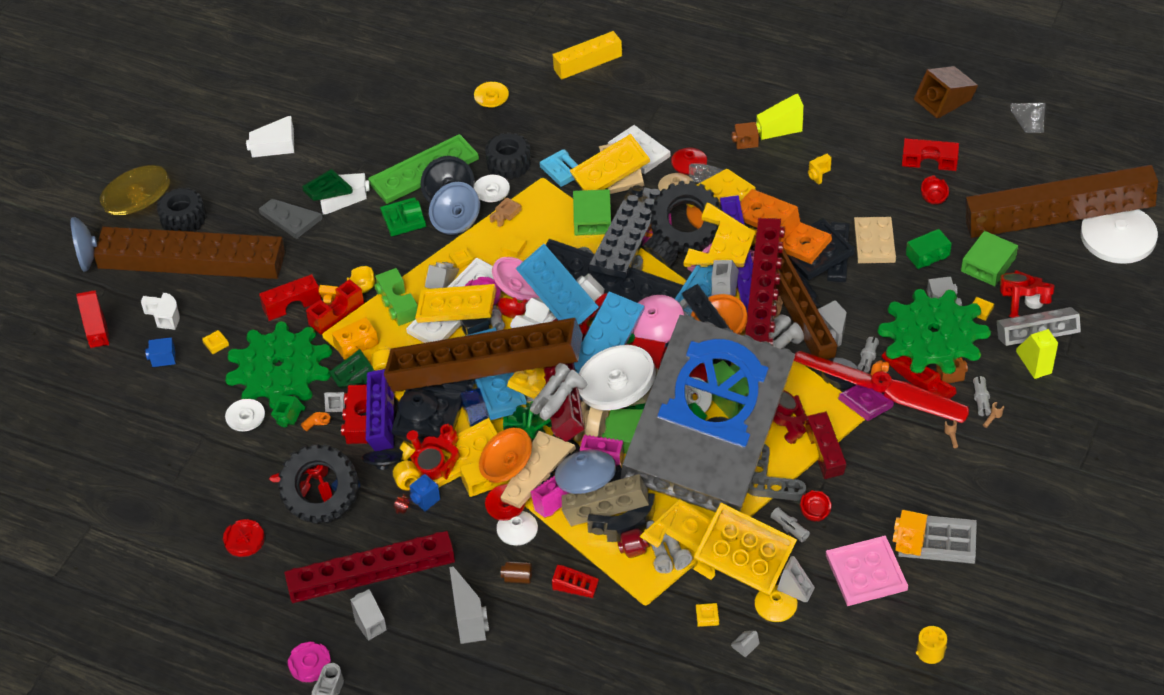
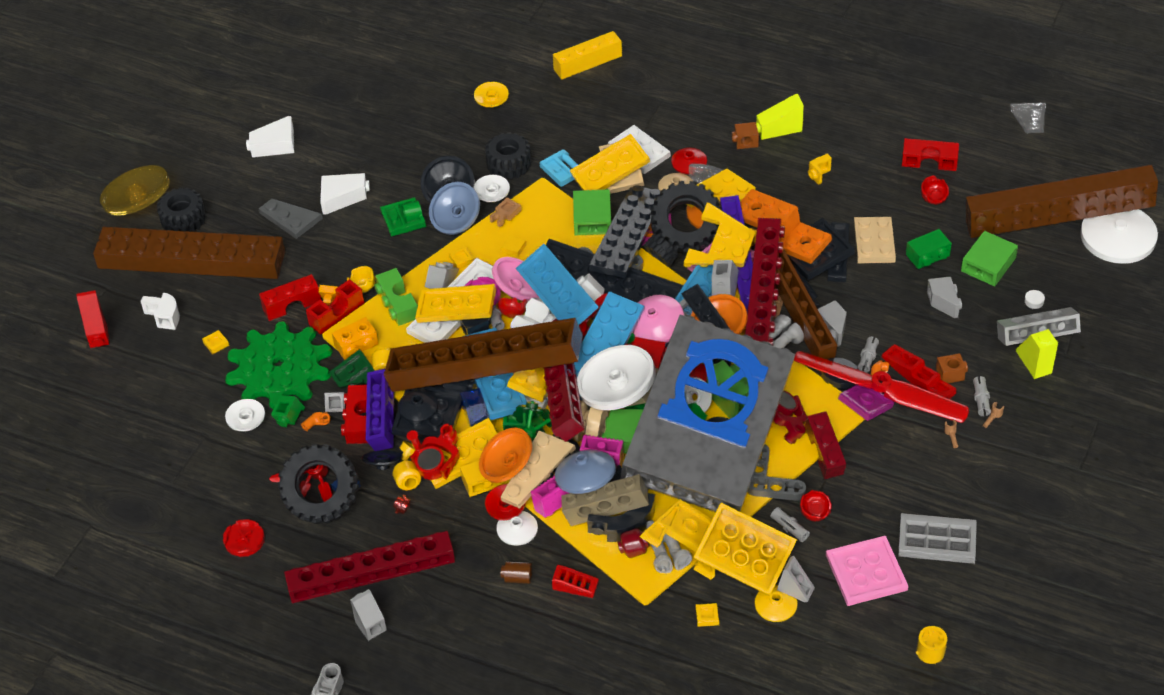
(83, 243): sand blue dish -> none
(161, 352): blue brick -> none
(307, 661): dark pink tile -> none
(327, 186): dark green wing -> none
(406, 175): bright green plate -> none
(424, 492): blue brick -> none
(470, 615): light grey slope -> none
(547, 401): light grey piece -> none
(746, 642): light grey slope -> none
(910, 532): light orange brick -> none
(924, 347): green plate -> none
(944, 90): reddish brown slope -> none
(986, 308): yellow tile -> none
(1017, 285): red piece -> none

